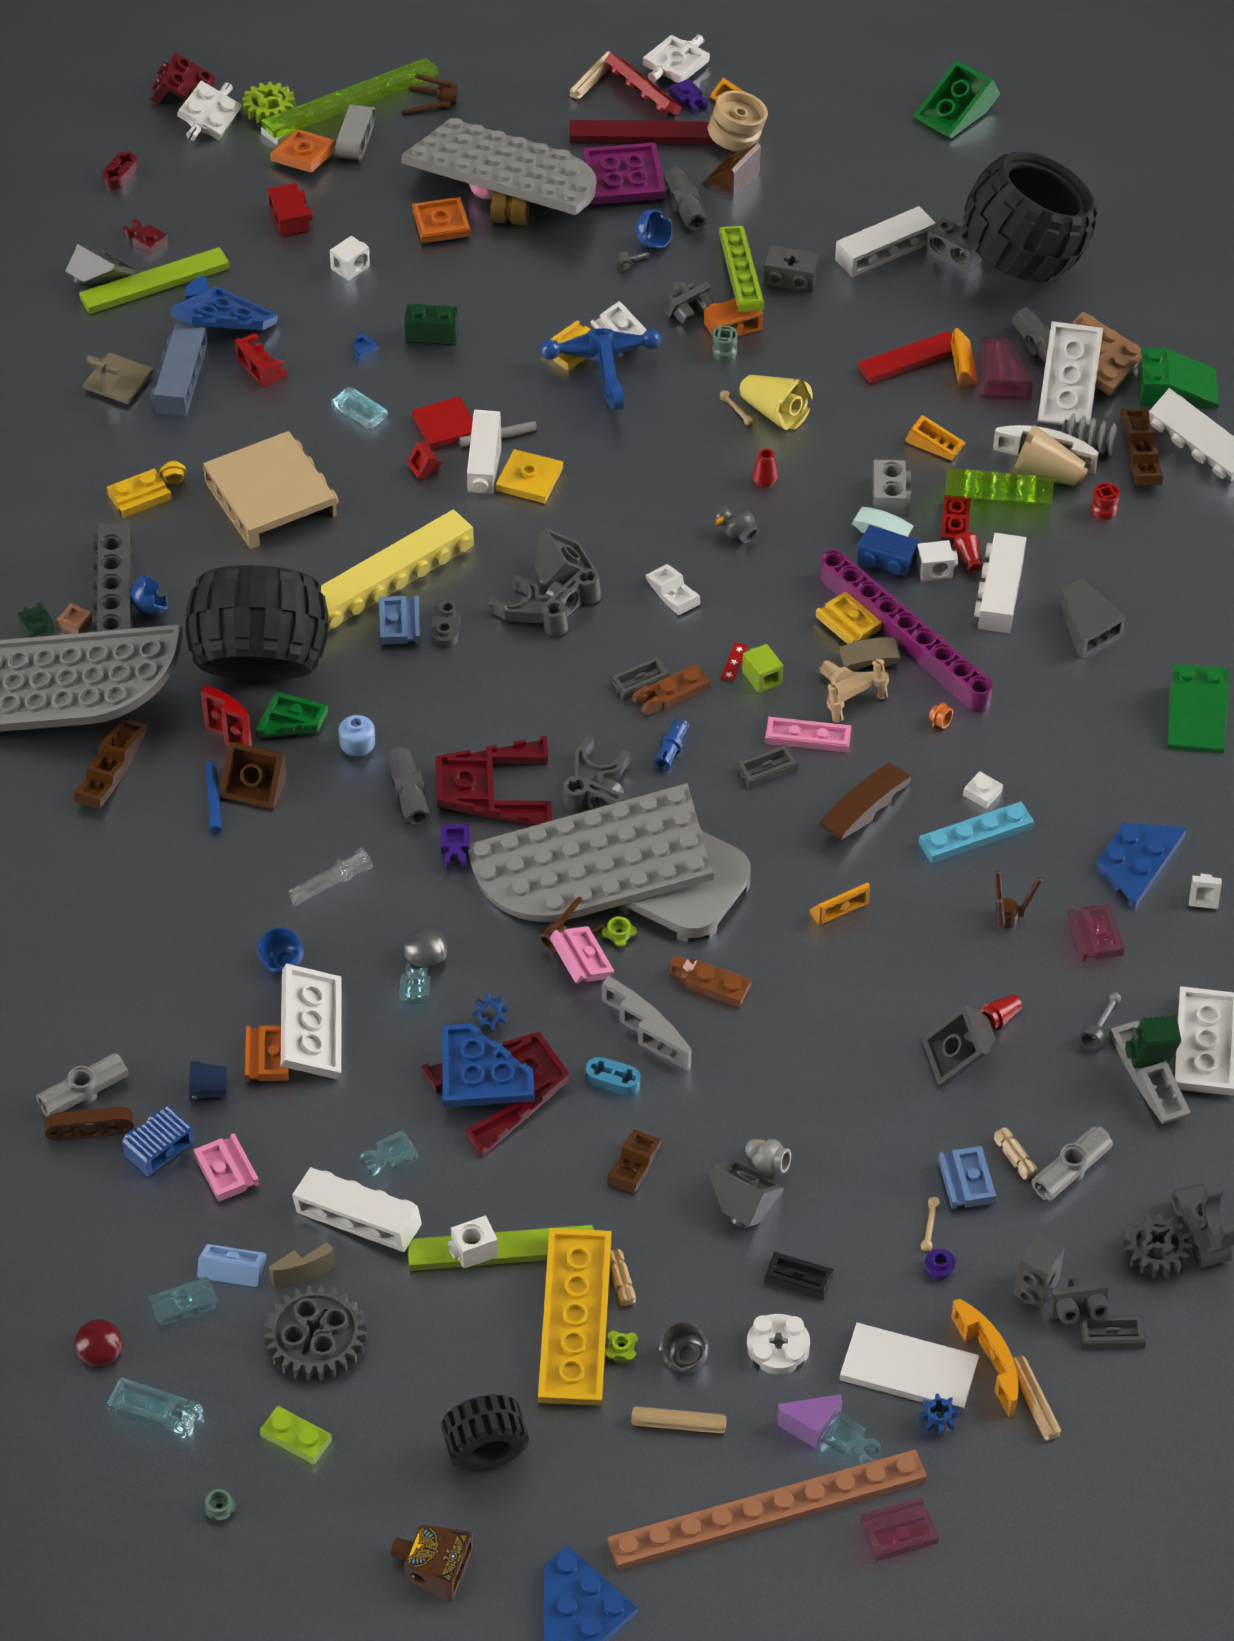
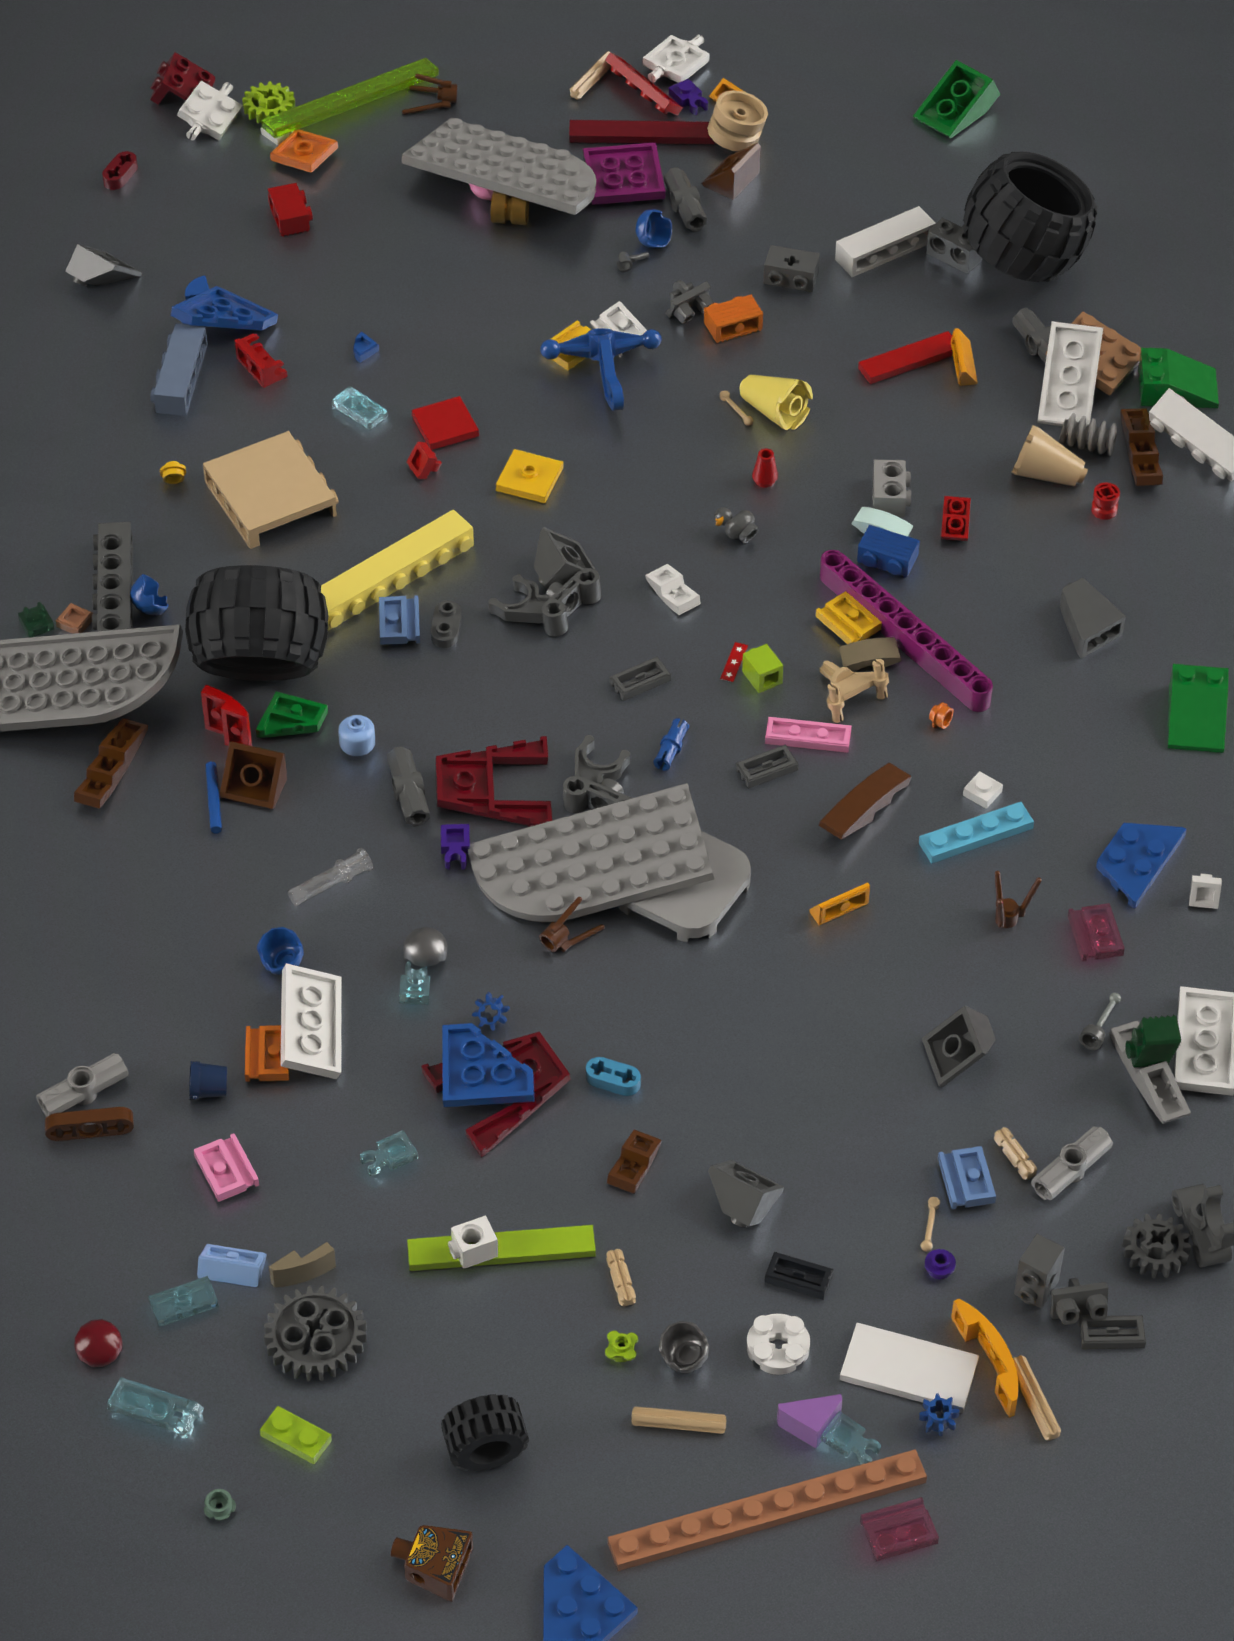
(116, 377): dark tan plate -> none
(139, 493): yellow plate -> none
(147, 239): dark red plate -> none
(154, 280): lime tile -> none
(157, 1140): blue brick -> none
(349, 258): white brick -> none
(355, 132): light grey beam -> none
(357, 1209): white brick -> none
(431, 323): dark green brick -> none
(441, 220): orange plate -> none
(484, 451): white slope -> none
(505, 432): light grey bar -> none
(575, 1317): yellow plate -> none
(581, 954): bright pink plate -> none
(616, 925): lime plate -> none
(652, 1027): light grey slope -> none
(672, 690): dark orange hinge -> none
(710, 980): dark orange hinge -> none
(724, 343): sand green wheel -> none
(741, 268): lime tile -> none
(768, 1156): light grey animal -> none
(921, 435): light orange slope -> none
(936, 560): white brick -> none
(968, 550): red cone -> none
(999, 486): clear neon green brick -> none
(1001, 583): white brick -> none
(1001, 1010): red cone -> none
(1002, 371): clear pink slope -> none
(1012, 438): white slope -> none

